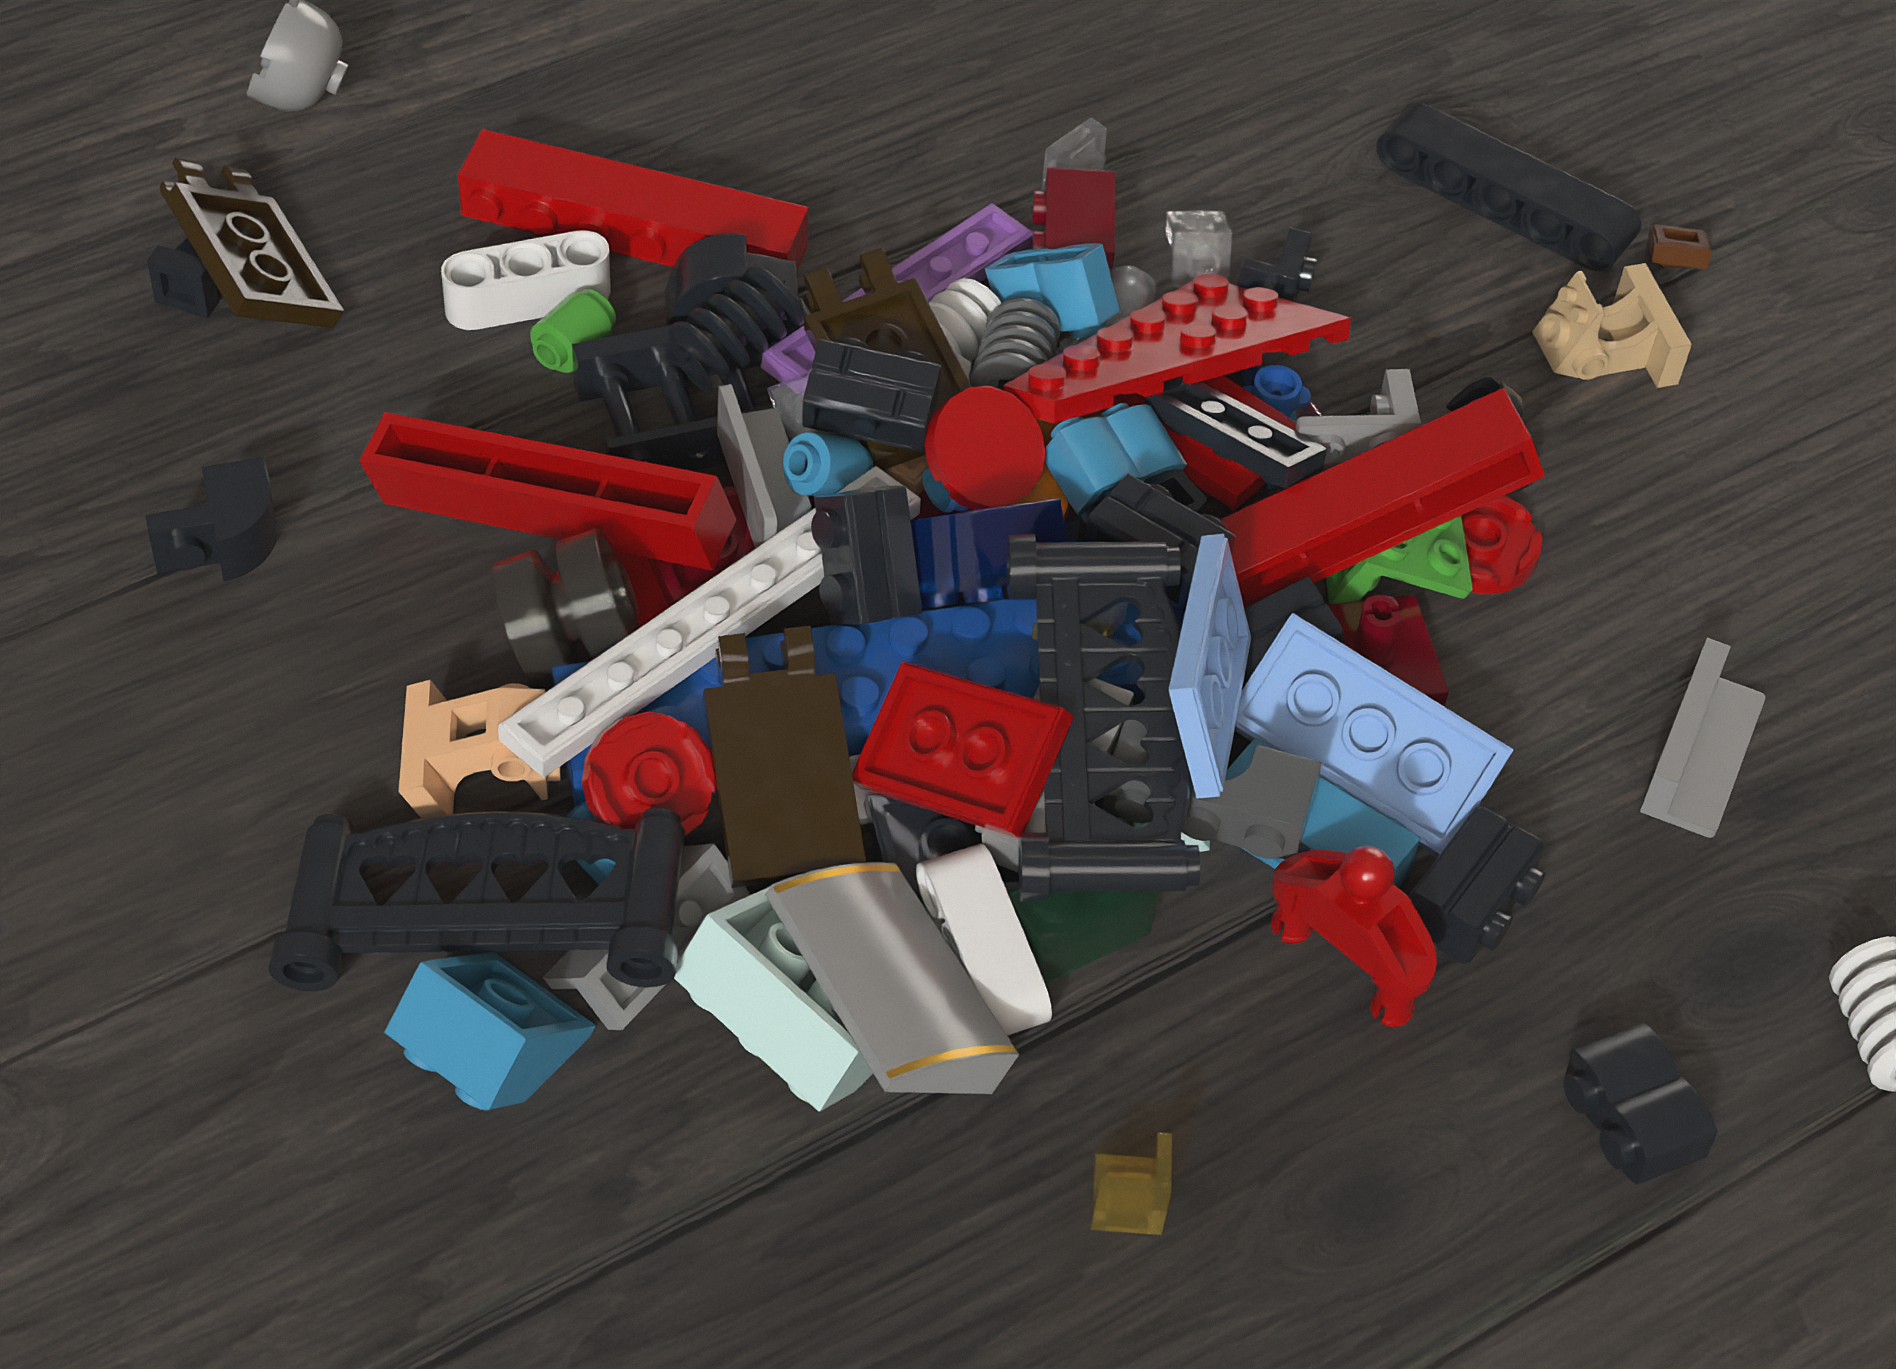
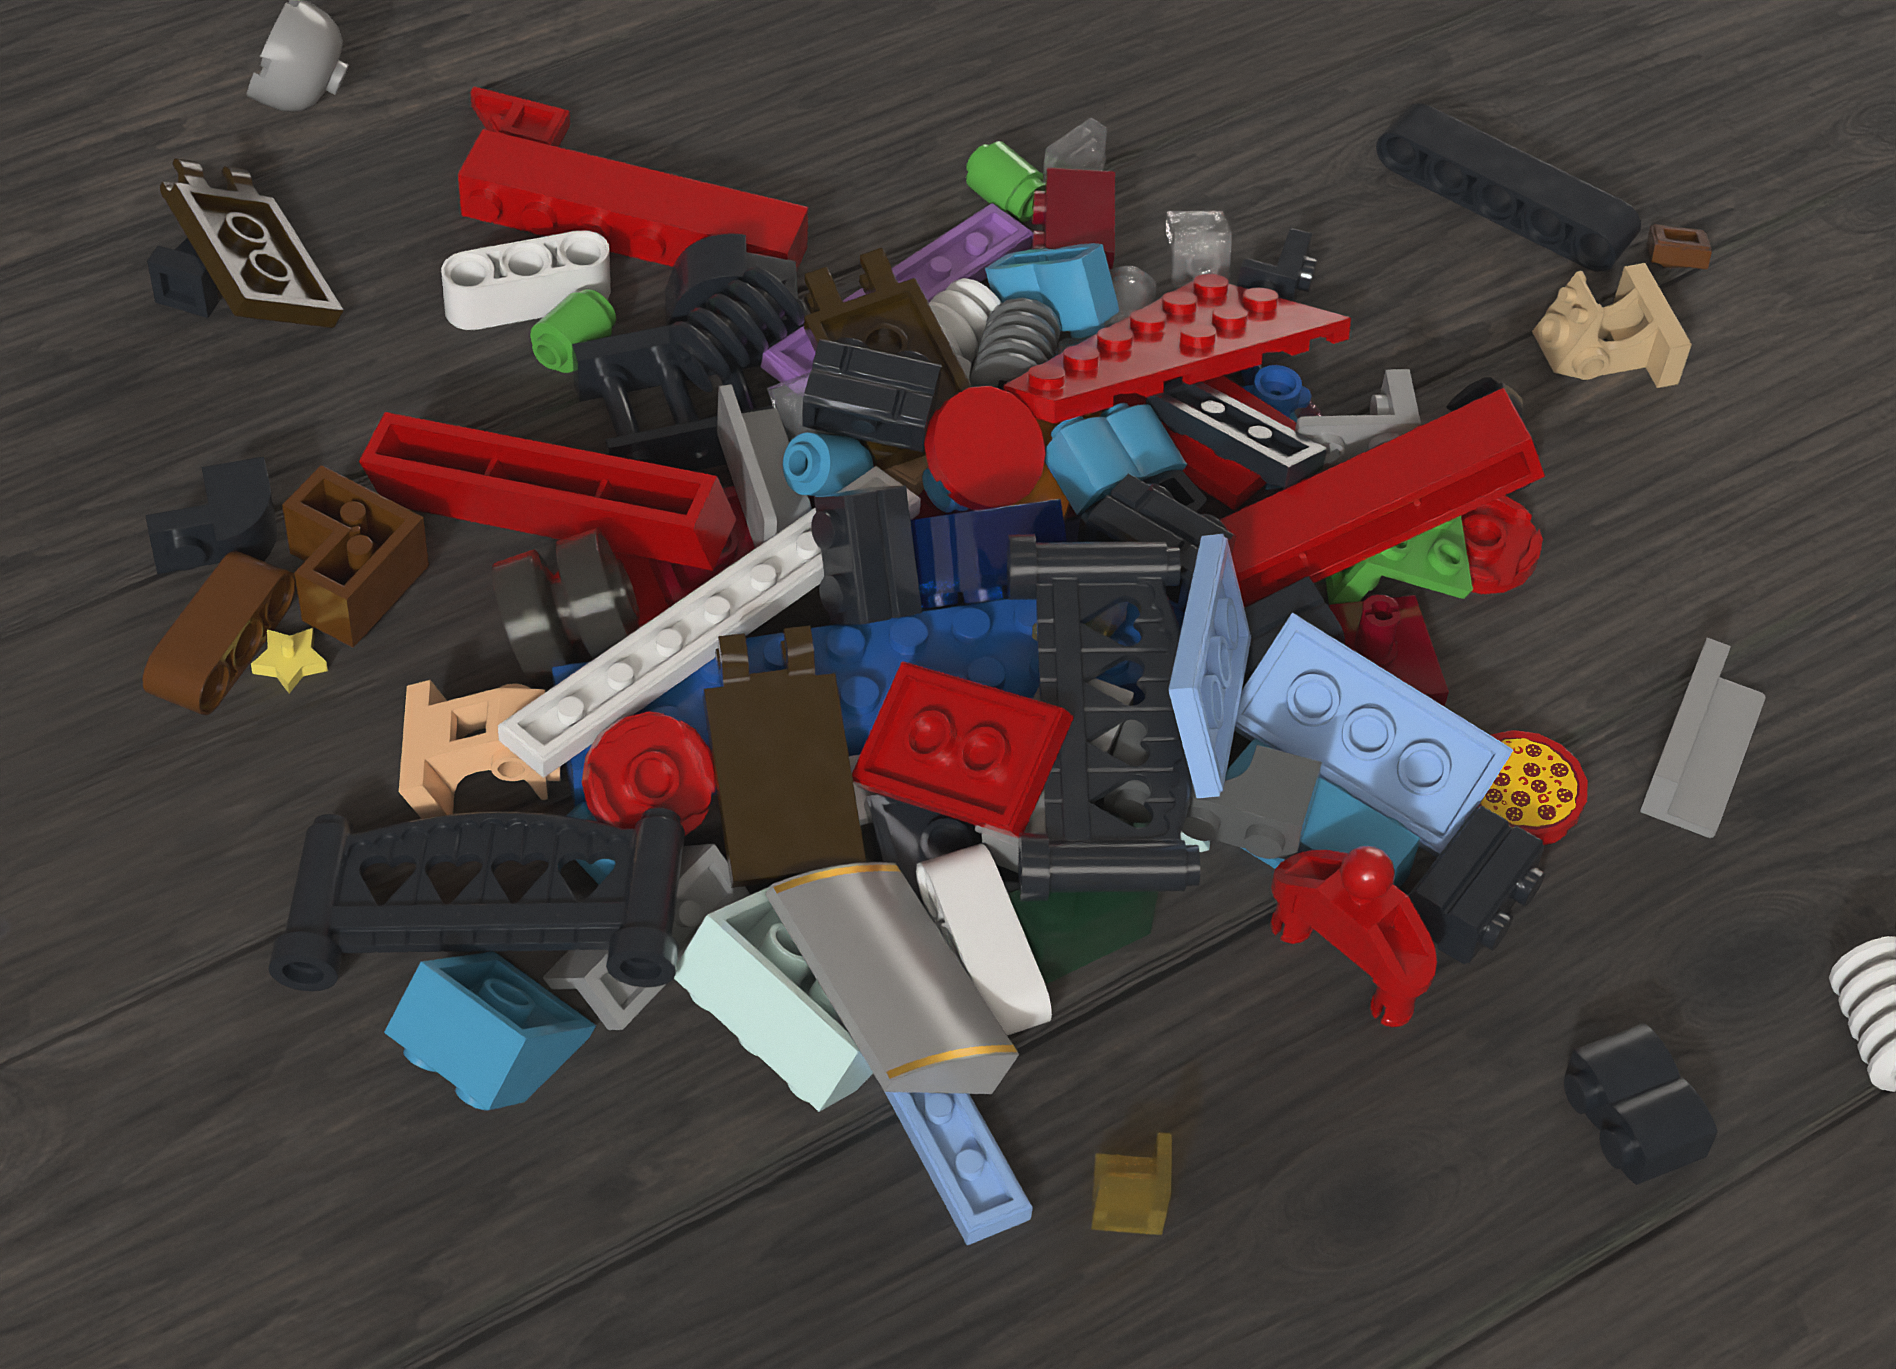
(219, 633): none -> reddish brown beam
(289, 658): none -> light yellow piece
(355, 553): none -> reddish brown brick
(520, 117): none -> red tile
(963, 1162): none -> light blue tile
(1004, 179): none -> bright green brick
(1538, 786): none -> tile

